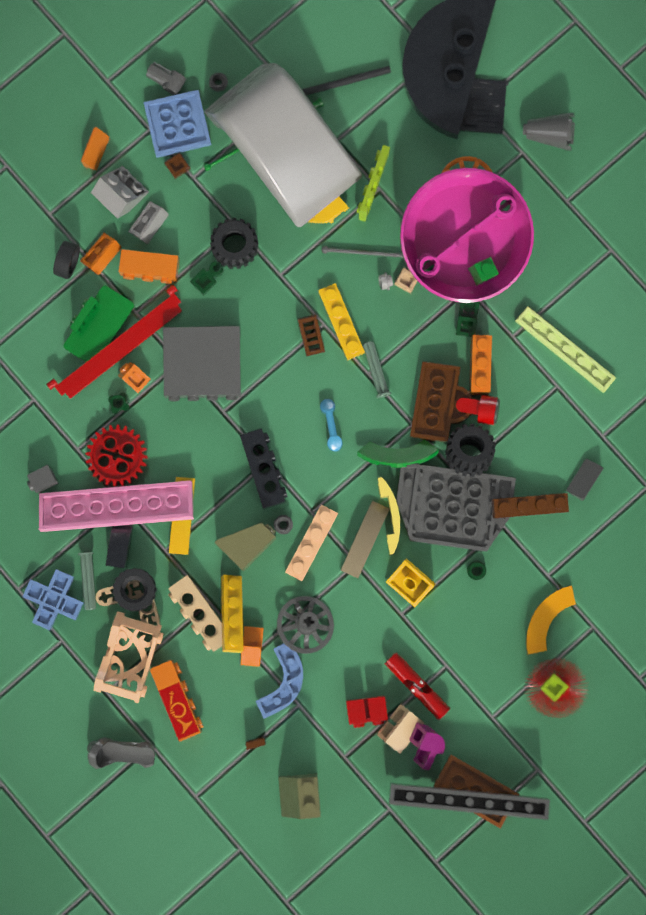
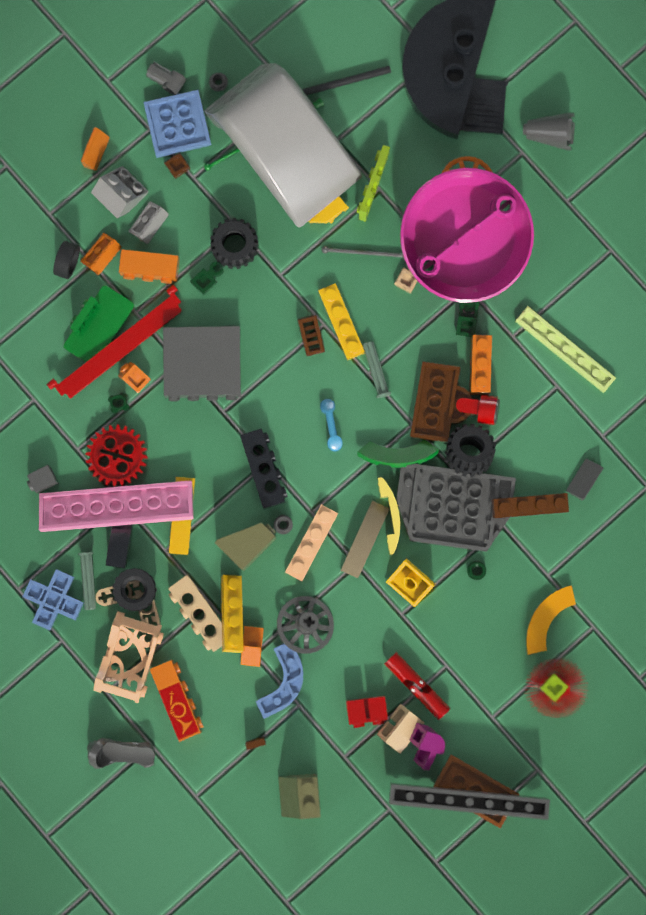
(385, 281): light grey plate -> none
(483, 271): green brick -> none

